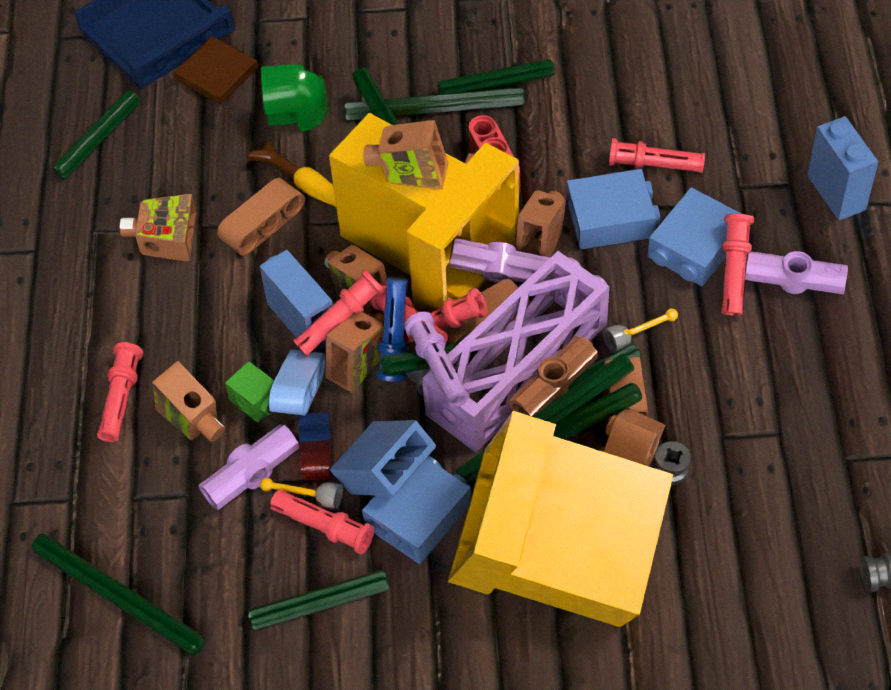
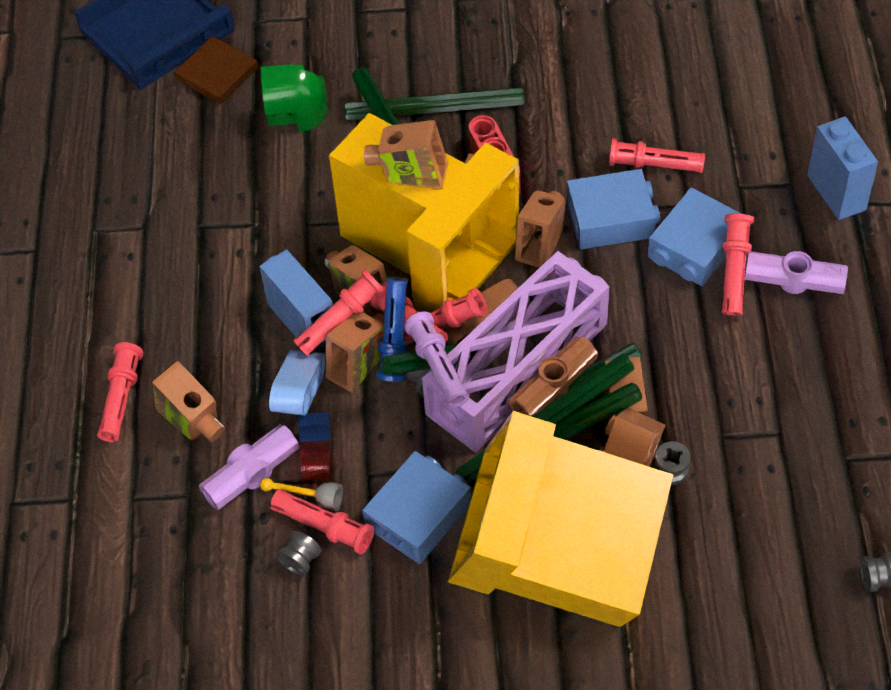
(96, 134): dark green axle -> none
(118, 594): dark green axle -> none
(163, 227): nougat torso -> none
(250, 391): bright green brick -> none
(260, 216): nougat beam -> none
(298, 553): none -> flat silver wheel
(304, 178): piece -> none
(318, 599): dark green axle -> none
(383, 458): medium blue brick -> none
(494, 261): lavender piece -> none
(498, 78): dark green axle -> none
(620, 336): hinge -> none

